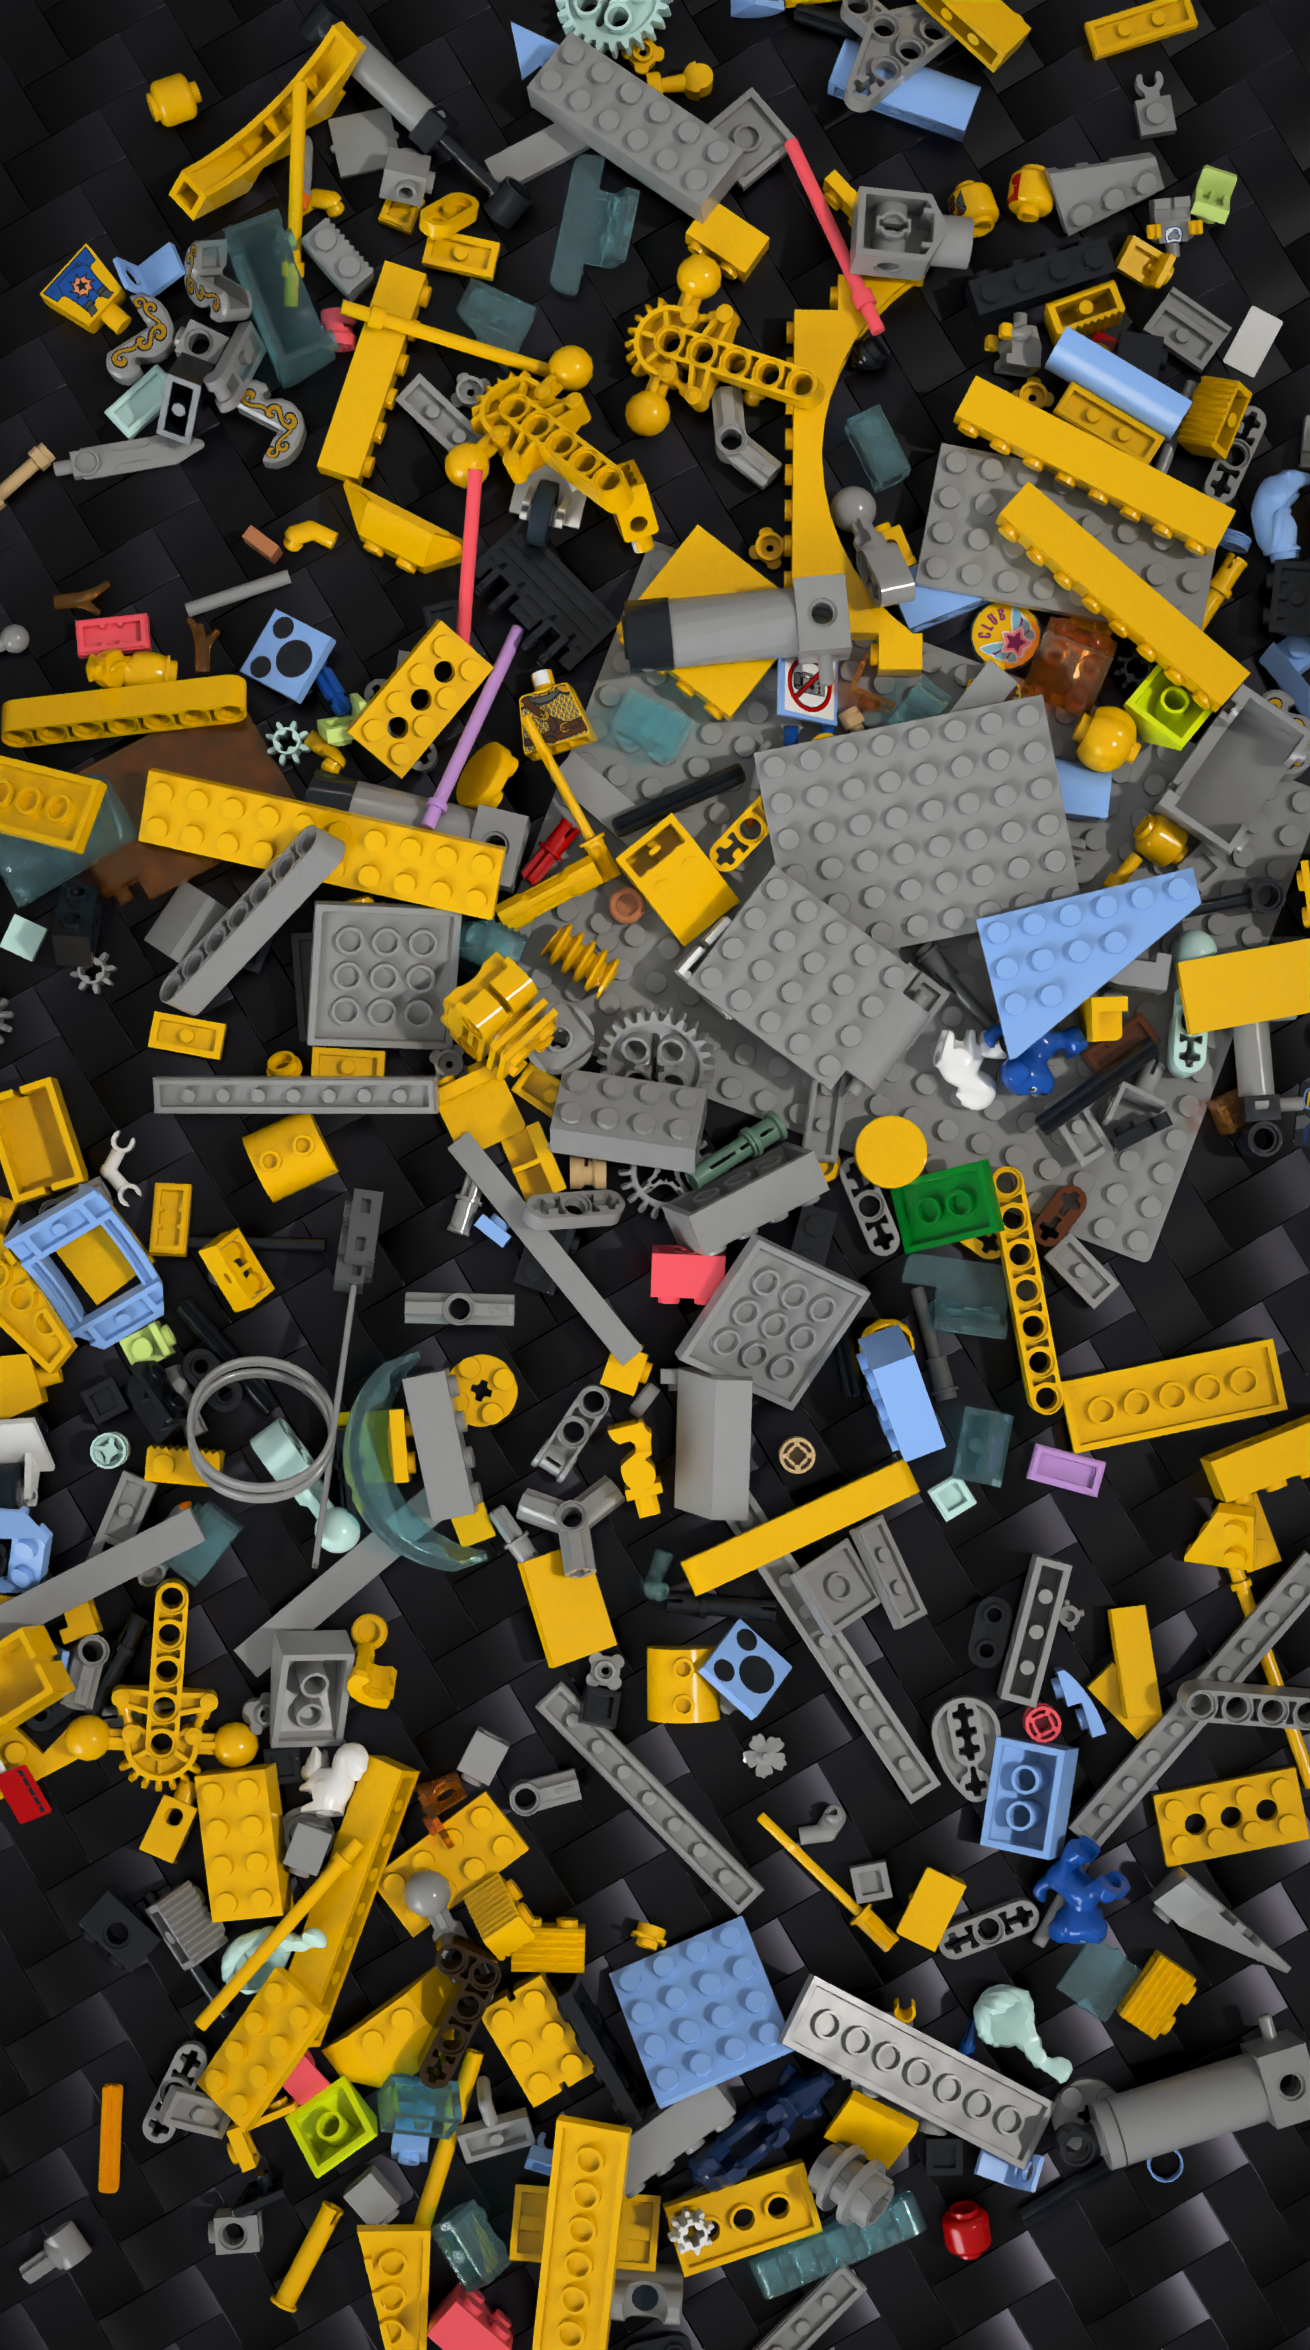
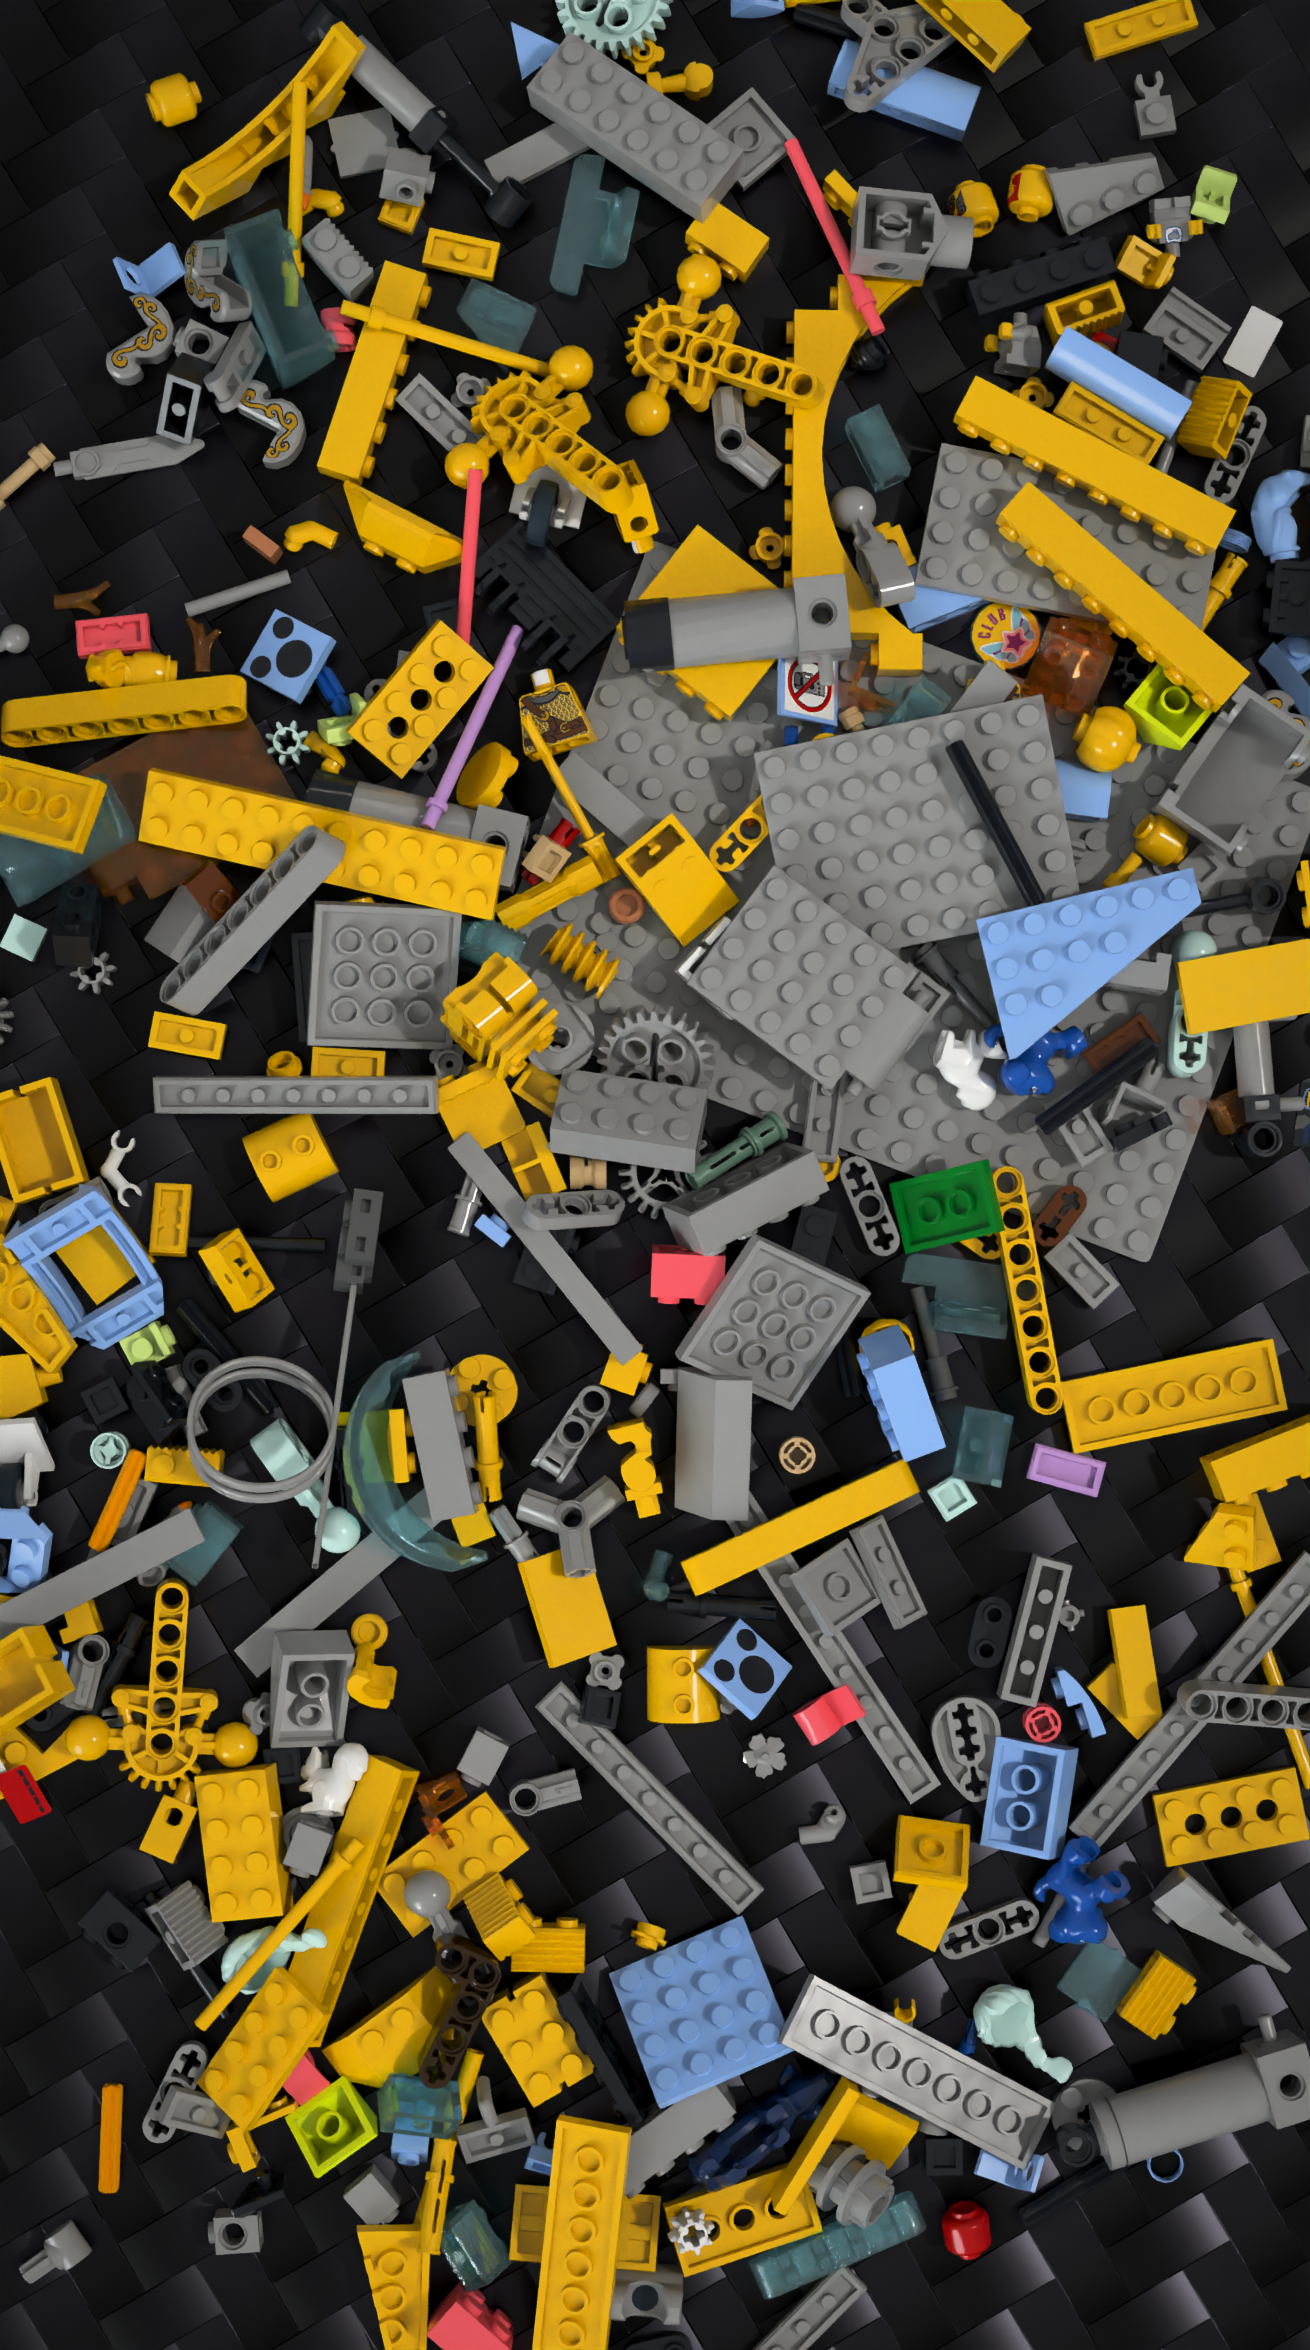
(87, 294): torso -> none
(118, 1500): none -> light orange axle
(139, 403): light aqua tile -> none
(211, 890): none -> reddish brown plate
(307, 2257): yellow pin -> none
(435, 1308): light grey piece -> none
(436, 2197): none -> yellow pin
(448, 215): yellow plate -> none
(488, 1460): none -> yellow pin
(545, 857): none -> tan tile
(651, 726): clear light blue brick -> none
(678, 800): black axle -> none
(814, 2145): none -> yellow tile
(828, 1714): none -> coral panel
(863, 1917): yellow piece -> none
(890, 1152): yellow tile -> none
(932, 1853): none -> yellow tile
(995, 823): none -> black axle
(1102, 1018): yellow panel -> none

